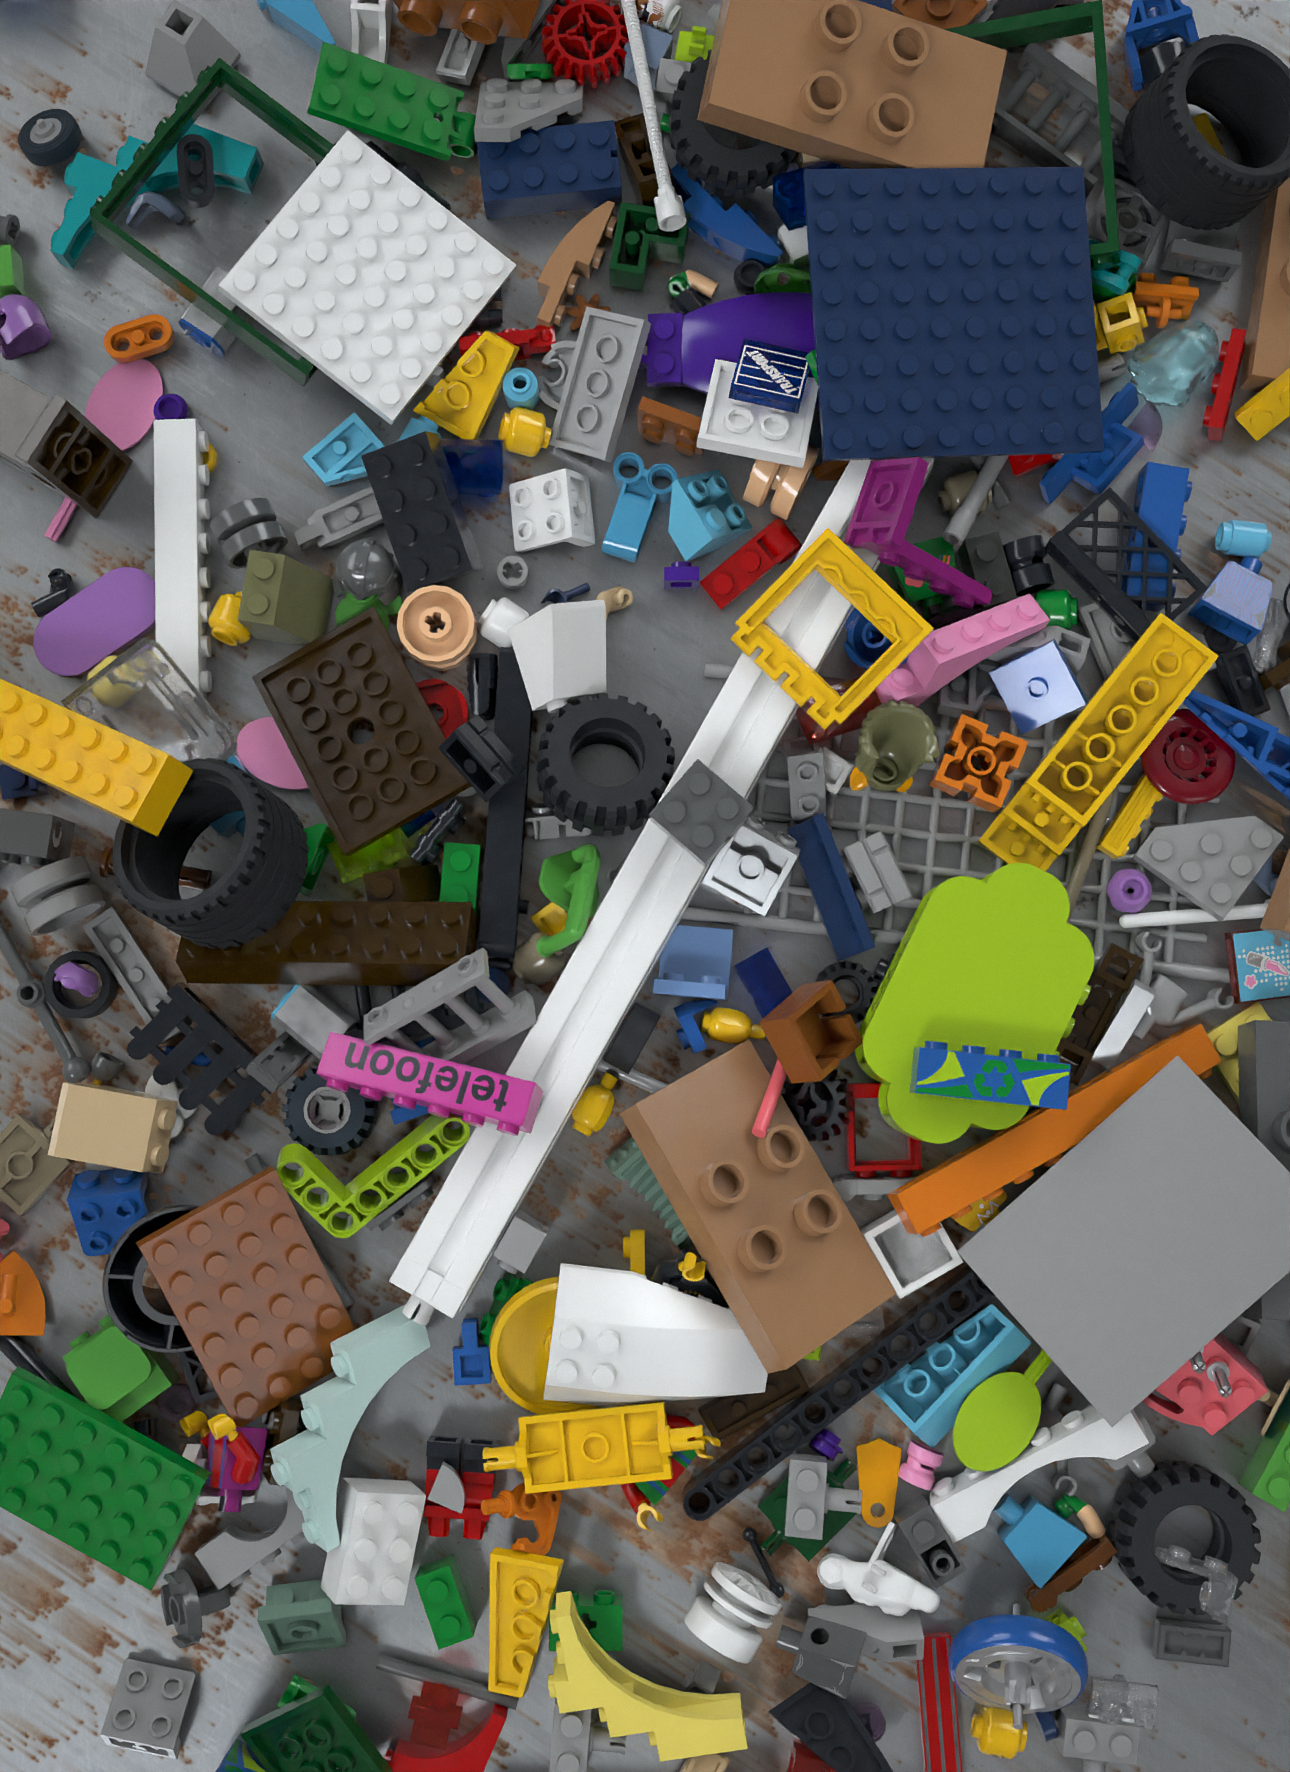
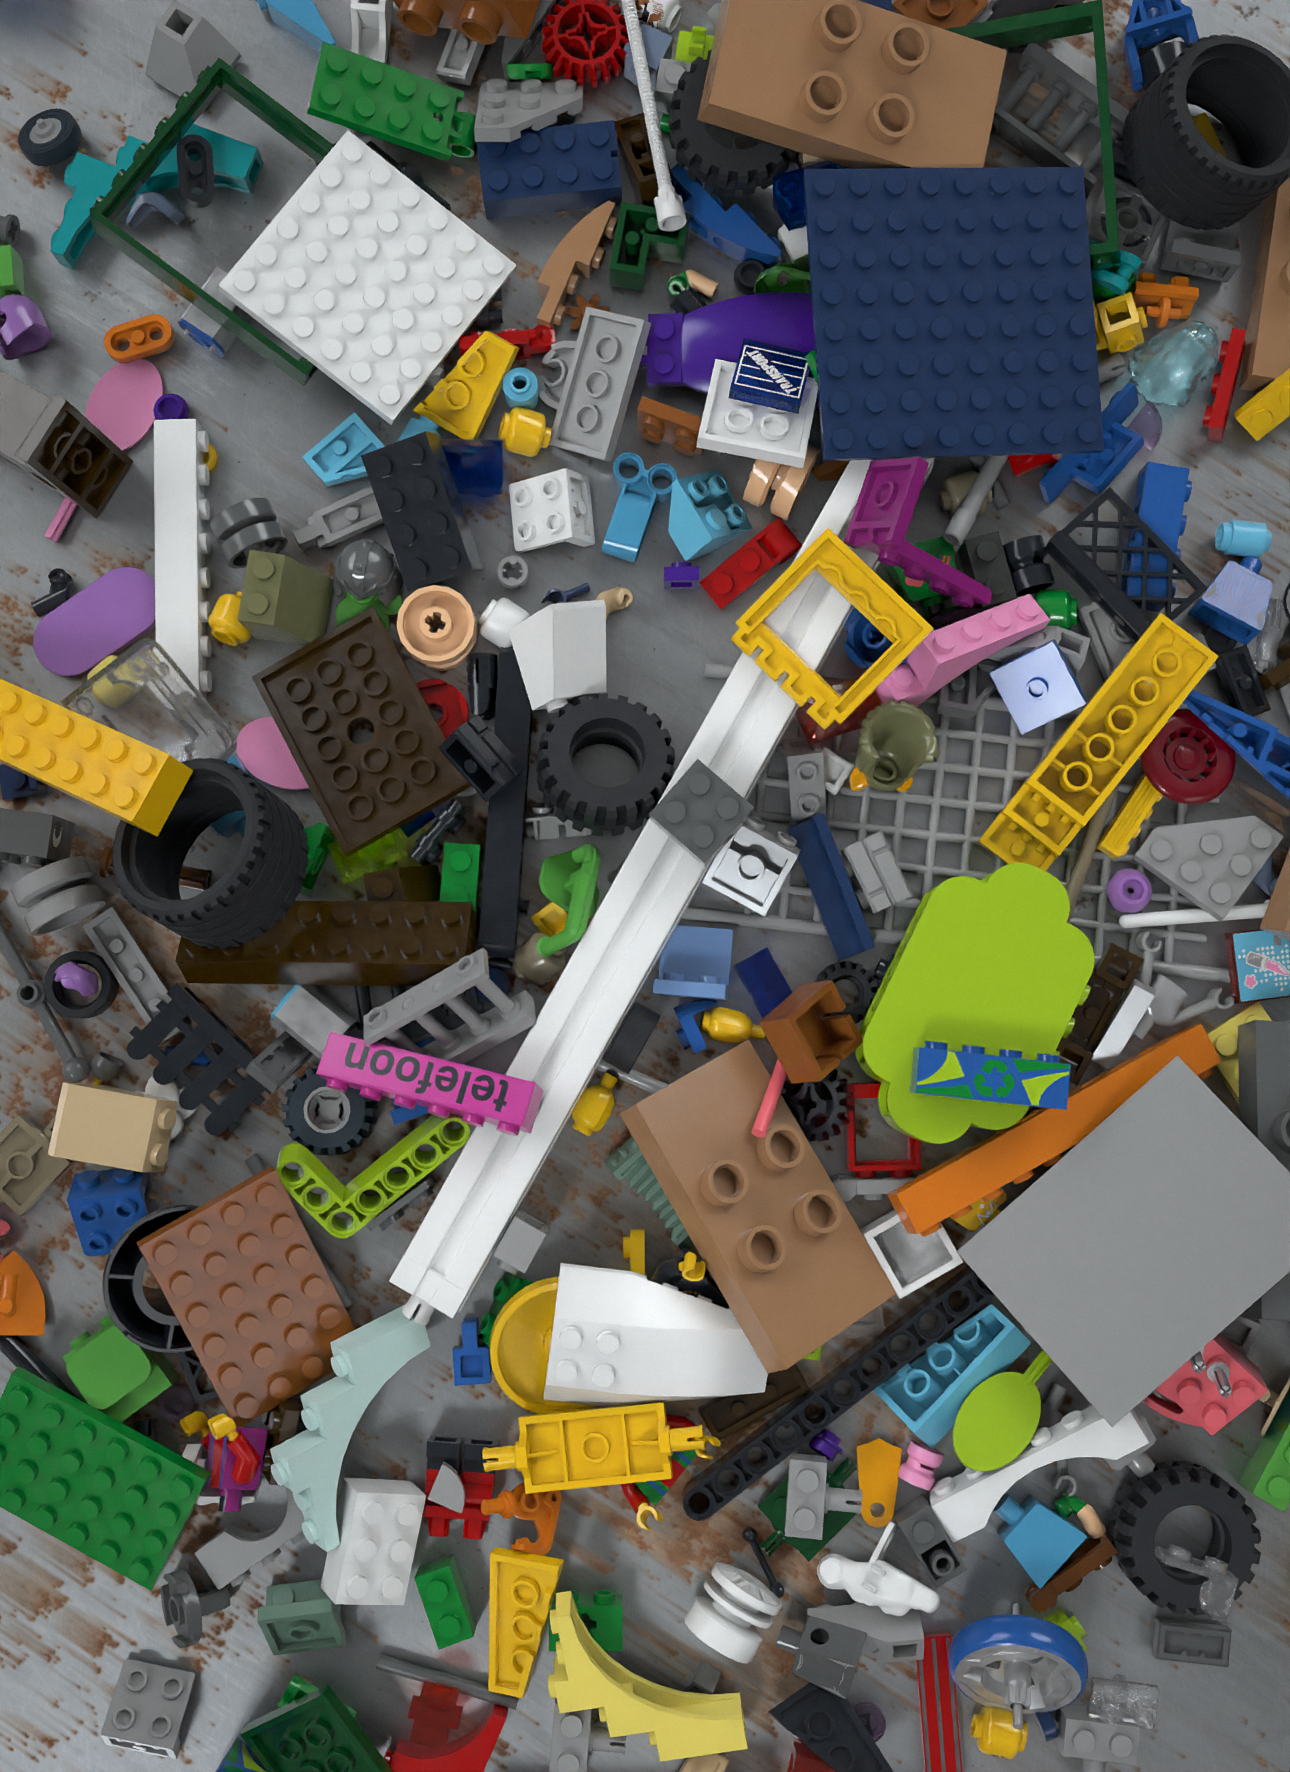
(997, 756): orange brick -> none

